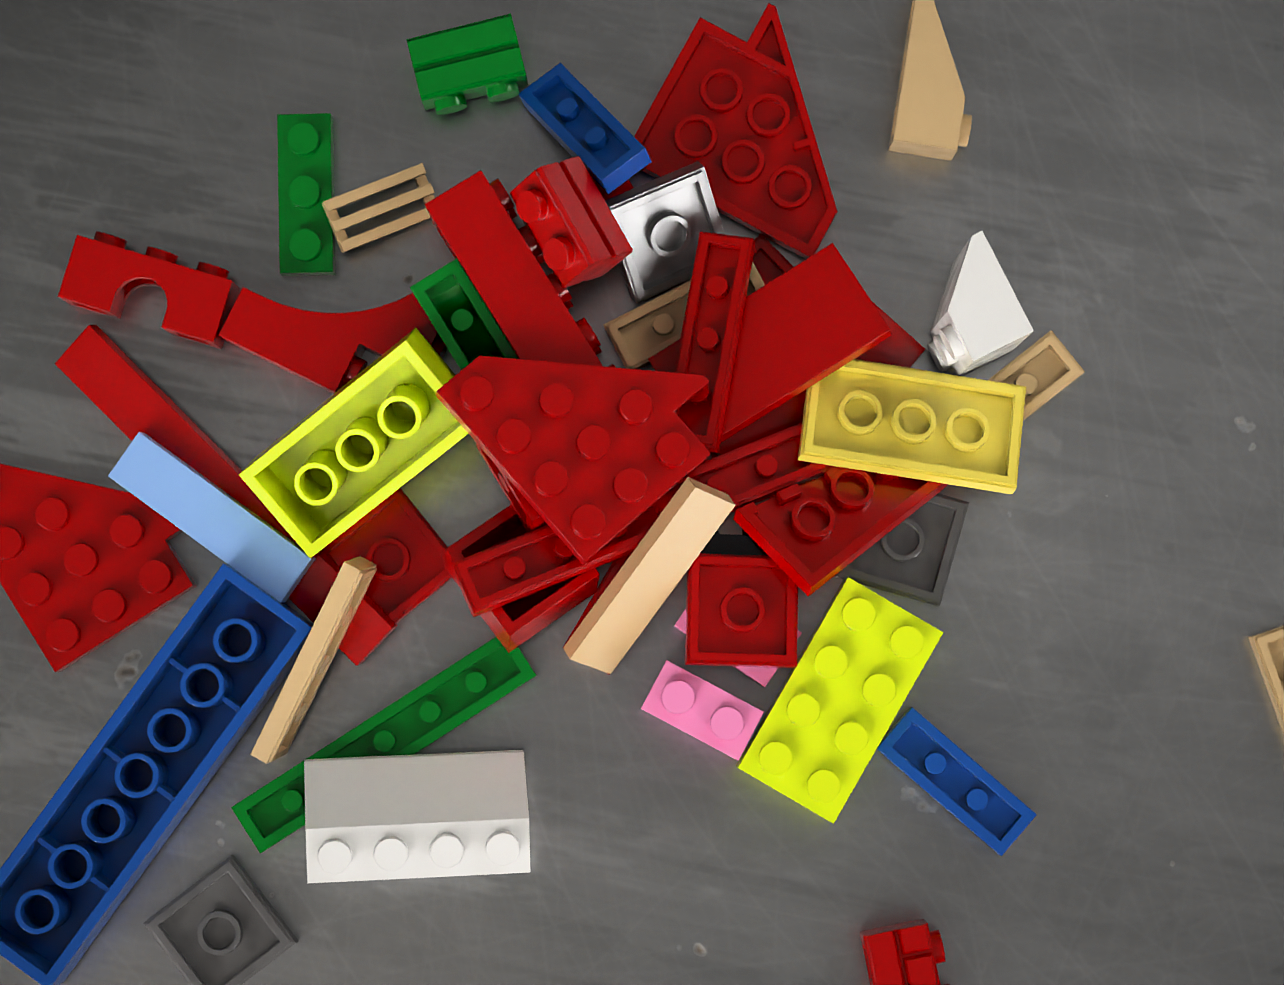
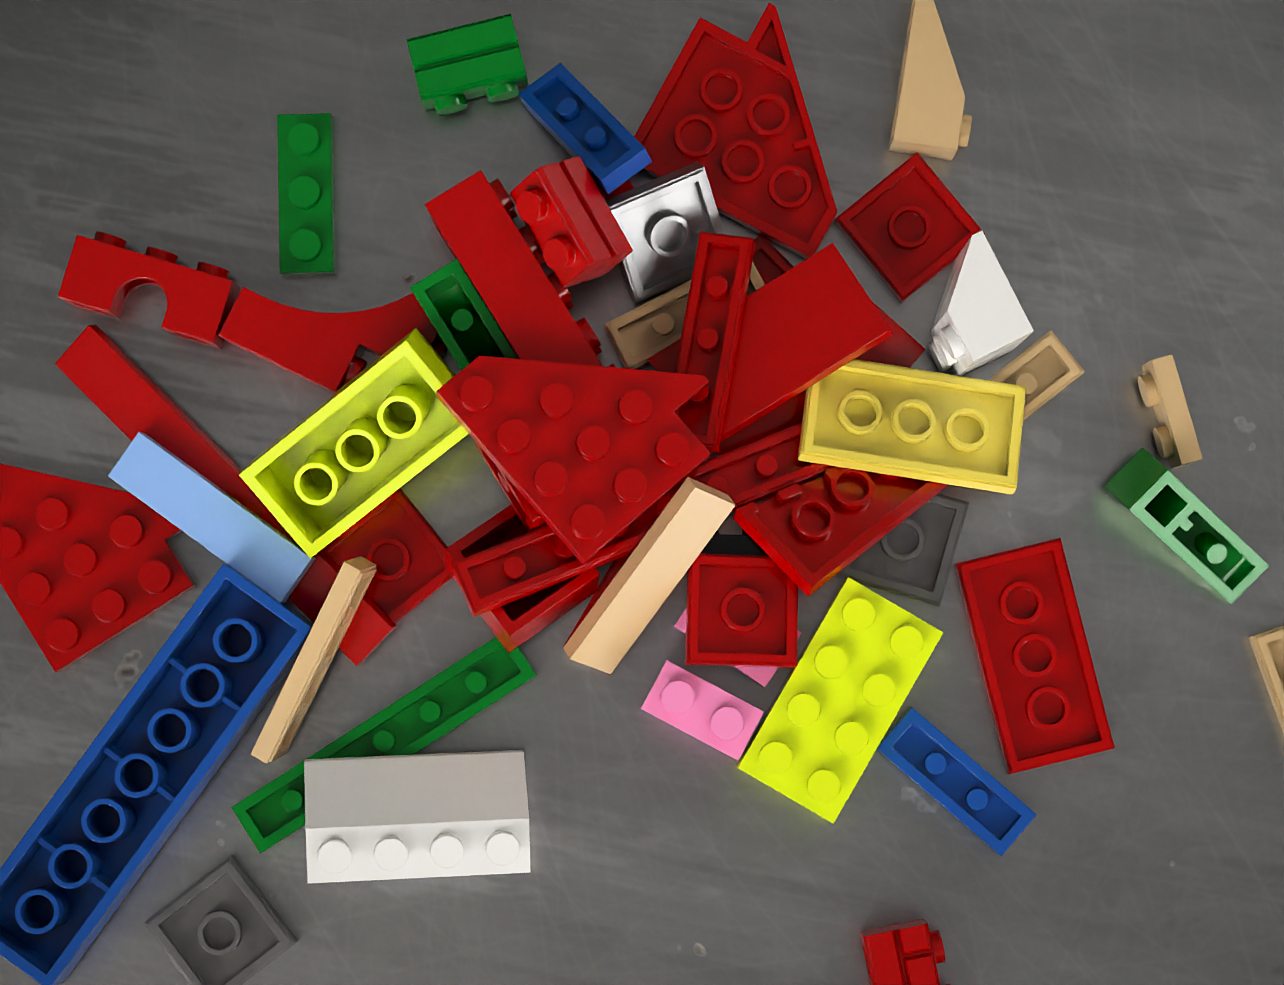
(338, 225): tan tile -> none
(908, 227): none -> red tile
(1034, 656): none -> red tile
(1163, 390): none -> tan plate
(1186, 525): none -> green slope

